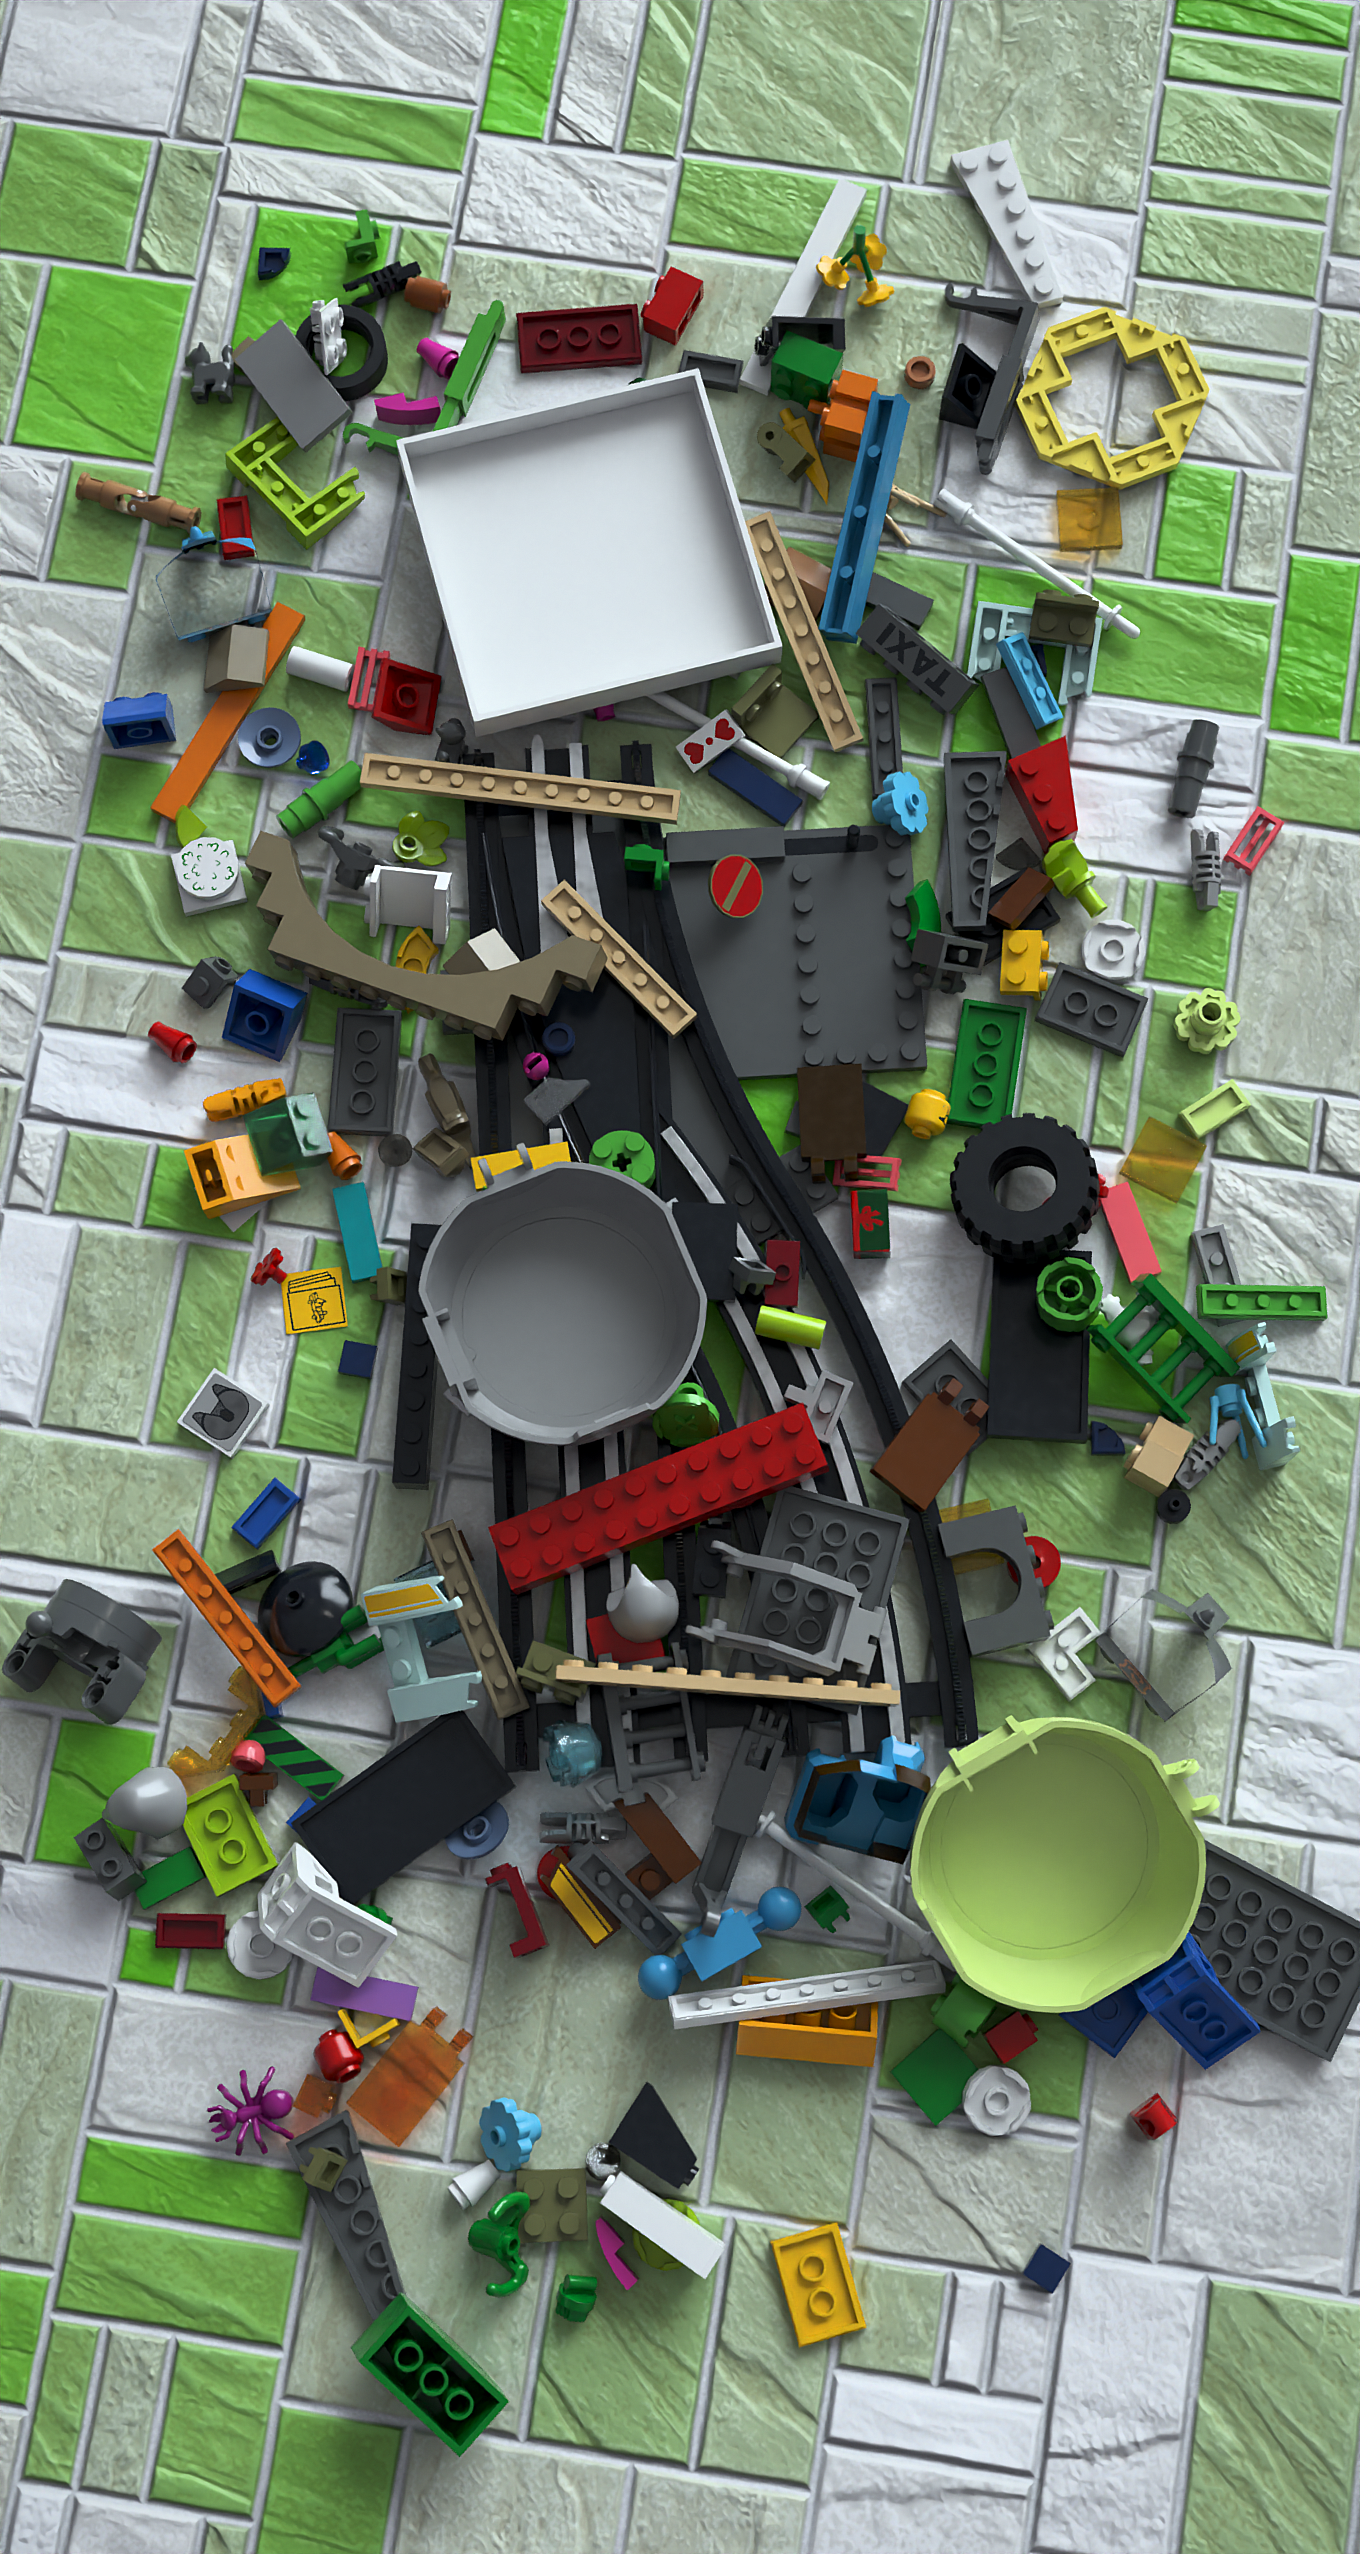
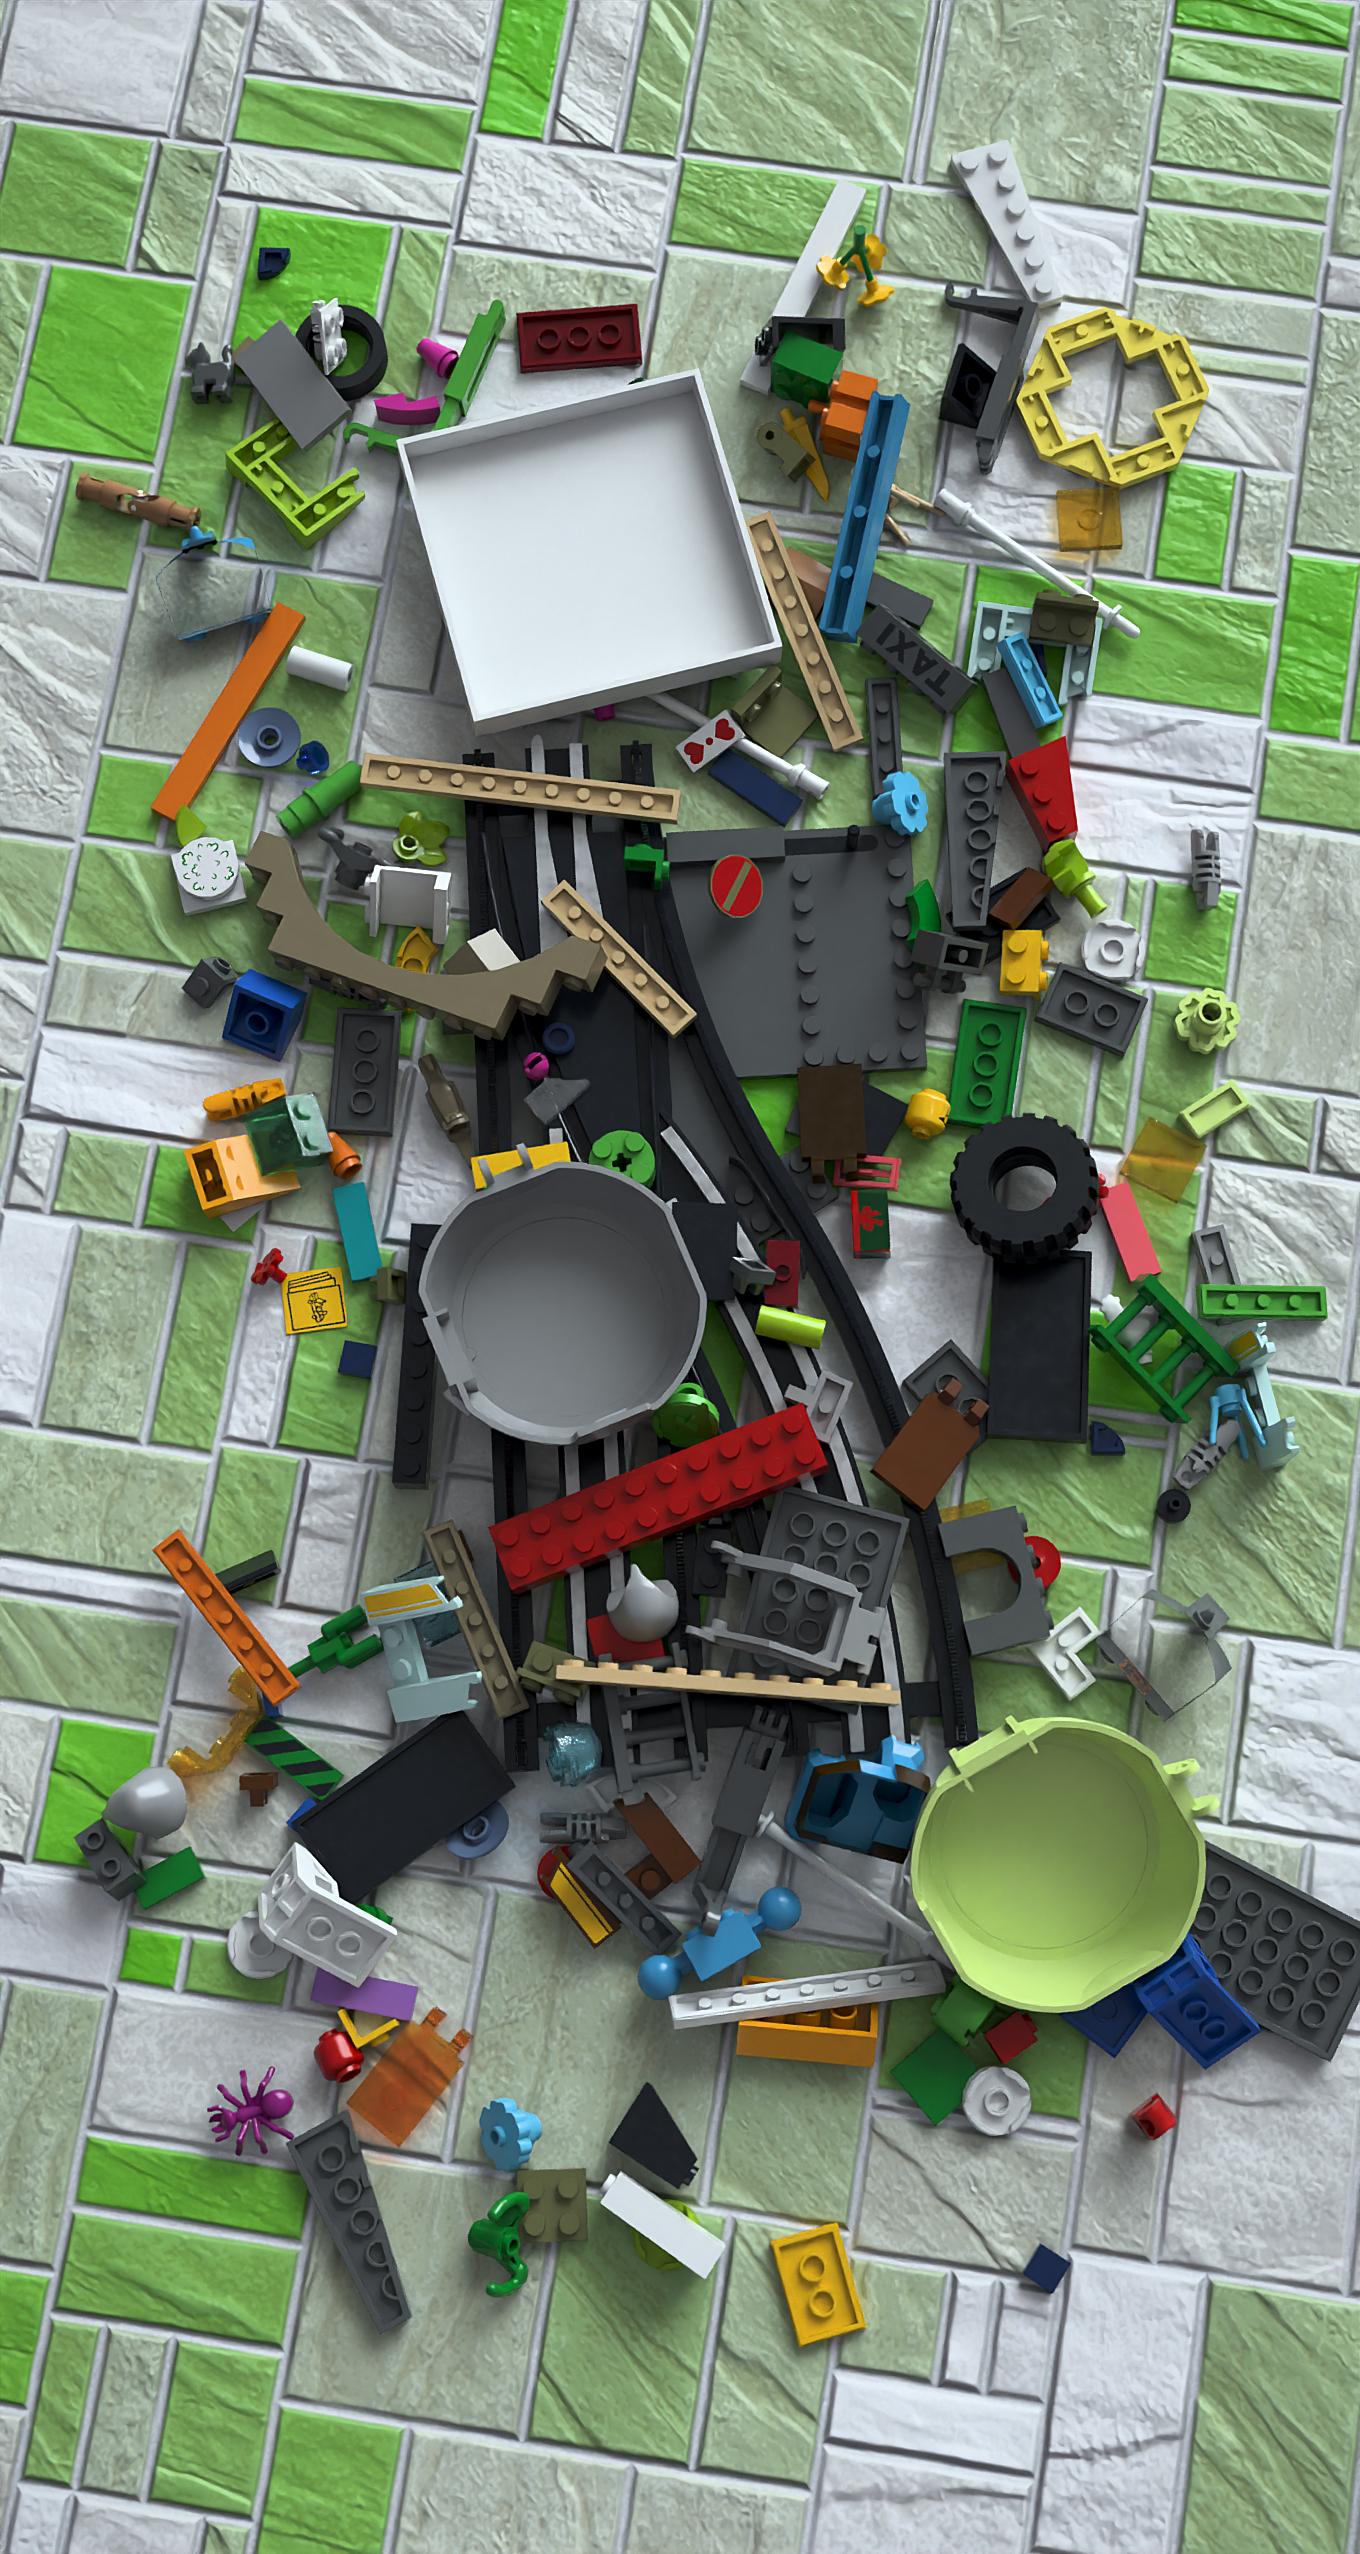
(92, 1637): dark grey piece -> none
(139, 720): blue slope -> none
(175, 1043): red cone -> none
(190, 1931): dark red tile -> none
(223, 1413): tile -> none
(227, 1836): lime plate -> none
(235, 523): red tile -> none
(236, 658): dark tan slope -> none
(248, 1756): coral piece -> none
(266, 1513): blue tile -> none
(314, 1619): black dish -> none
(316, 2096): clear orange plate -> none
(323, 2169): olive tile -> none
(364, 248): bright green bracket -> none
(372, 655): coral tile -> none
(383, 282): black hinge -> none
(395, 1150): clear smoke tile -> none
(406, 697): red slope -> none
(427, 294): dark orange brick -> none
(429, 2374): green brick -> none
(442, 1153): dark tan tile -> none
(452, 742): dark grey animal -> none
(473, 2184): white cone -> none
(536, 1936): dark red panel -> none
(576, 2297): green piece -> none
(602, 2161): clear smoke tile -> none
(610, 2243): dark pink slope -> none
(672, 306): red brick -> none
(715, 371): dark grey tile -> none
(827, 1908): green tile -> none
(920, 372): nougat tile -> none
(1018, 856): clear smoke tile -> none
(1074, 1312): bright green brick -> none
(1159, 1457): tan brick -> none
(1193, 768): dark grey piece -> none
(1239, 862): coral tile -> none

